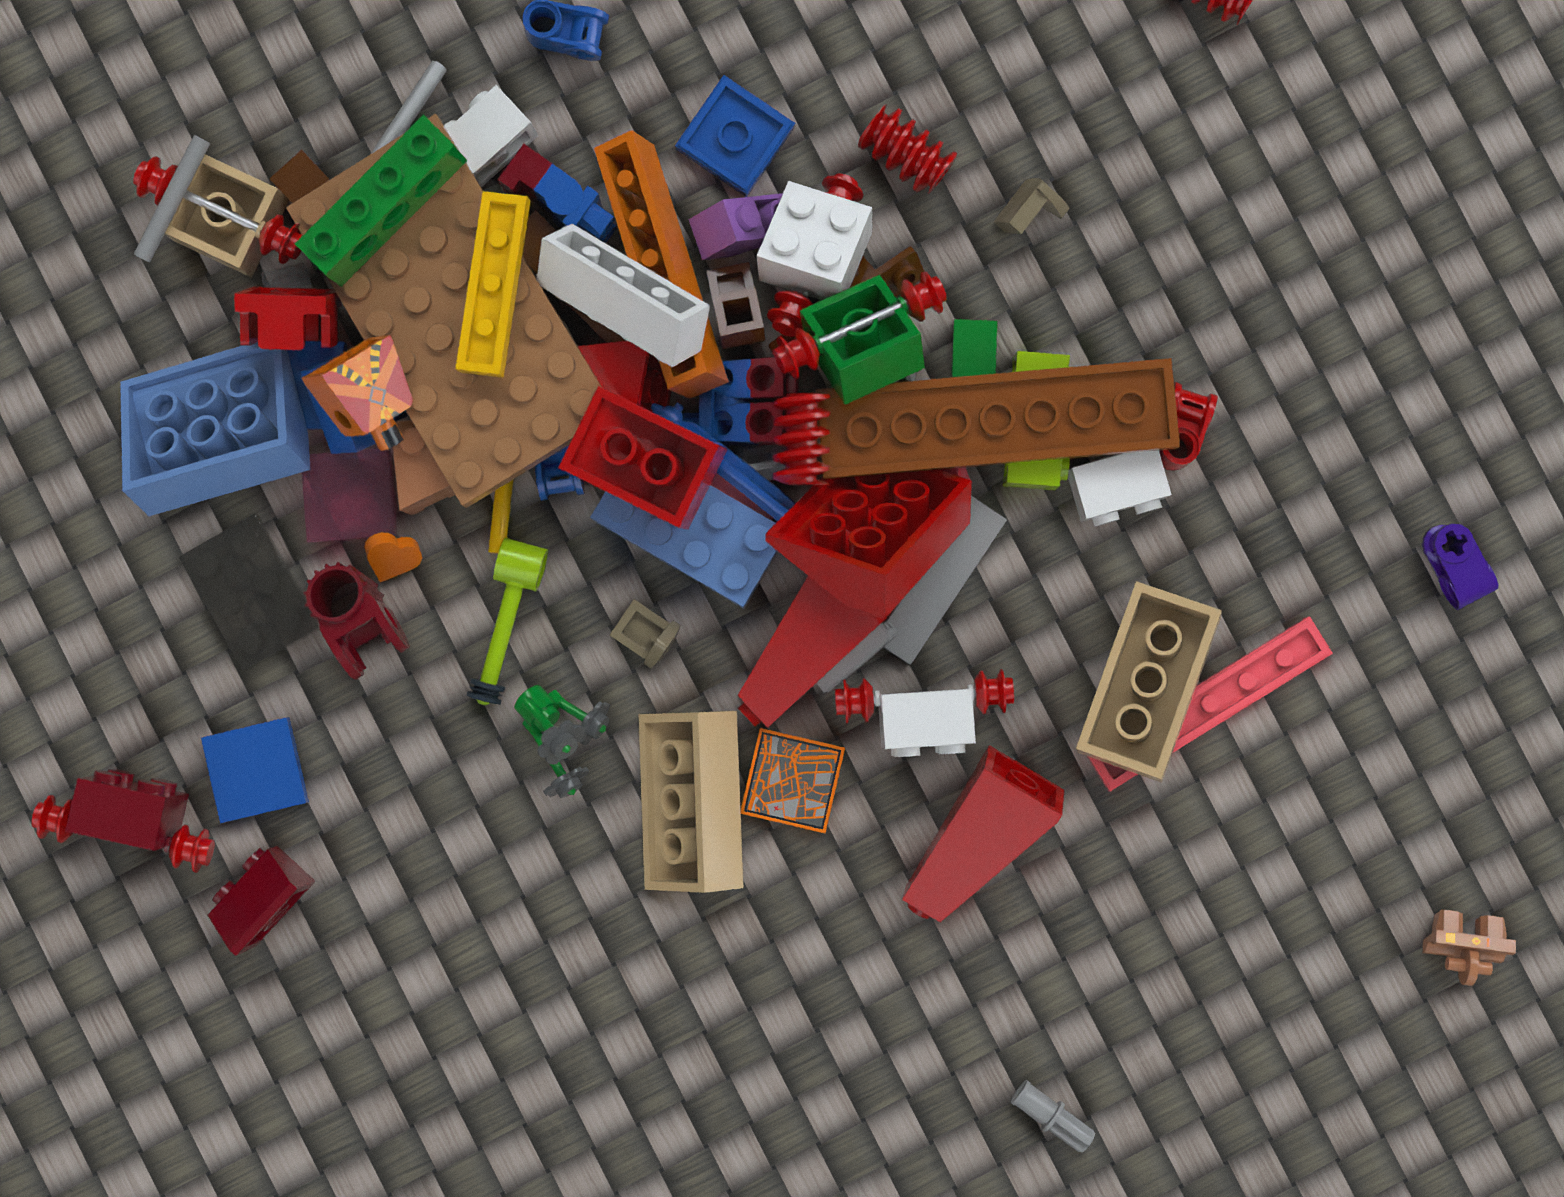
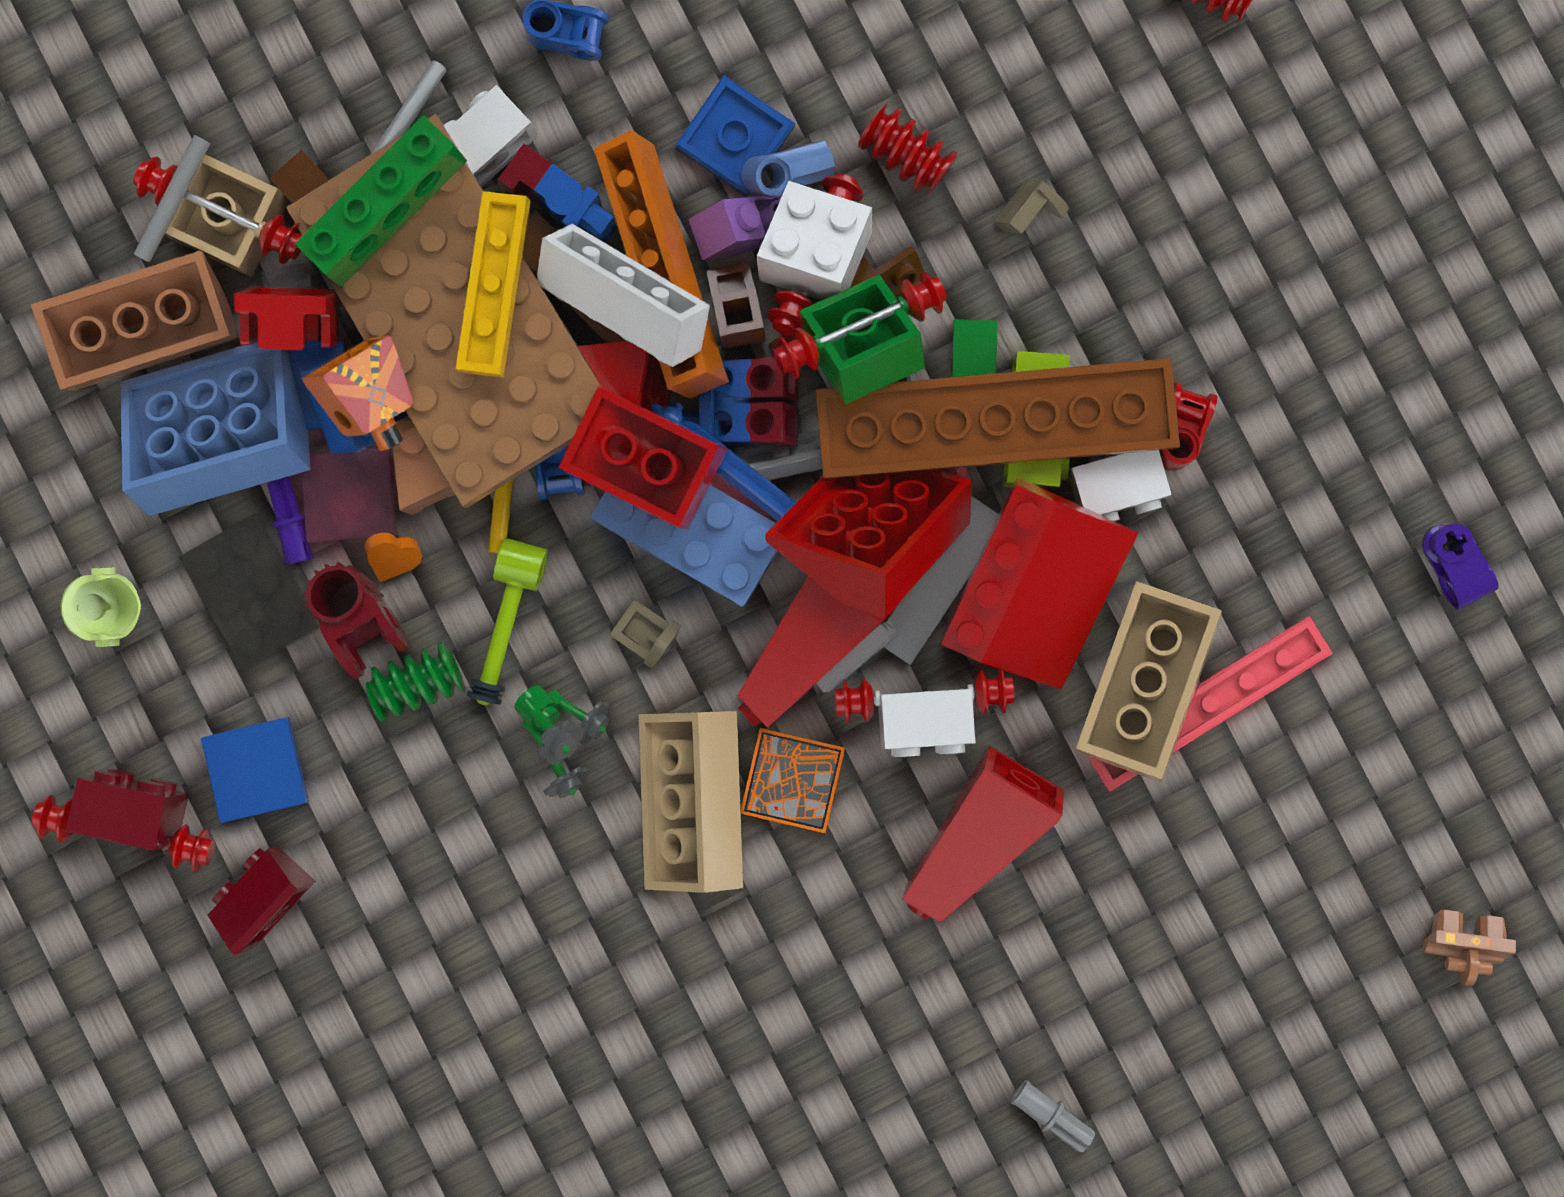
(101, 607): none -> yellowish green cap
(134, 321): none -> nougat slope
(289, 522): none -> dark purple axle
(413, 682): none -> green piece
(799, 165): none -> medium blue piece
(801, 438): red piece -> none
(1038, 585): none -> red slope

